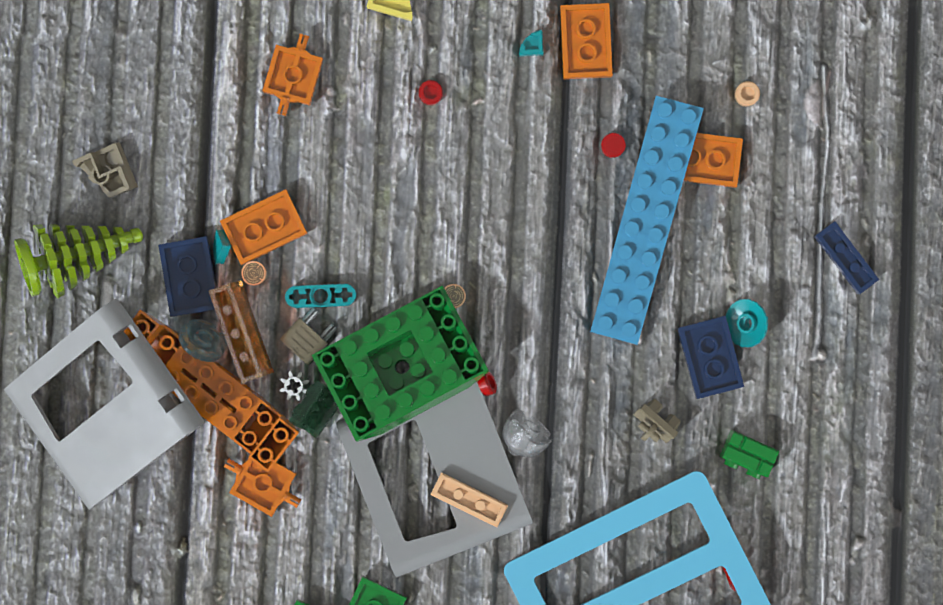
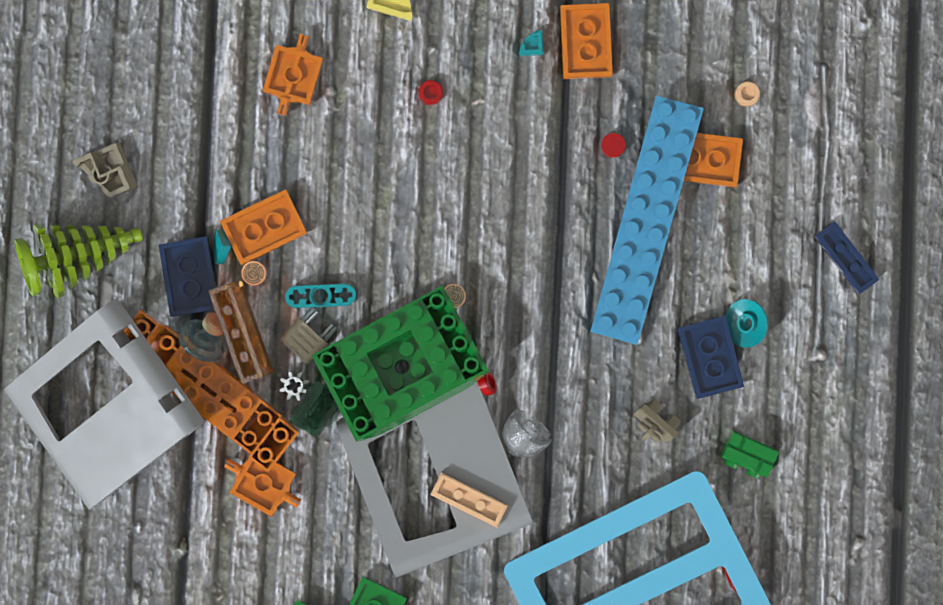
(212, 324): none -> light nougat tile

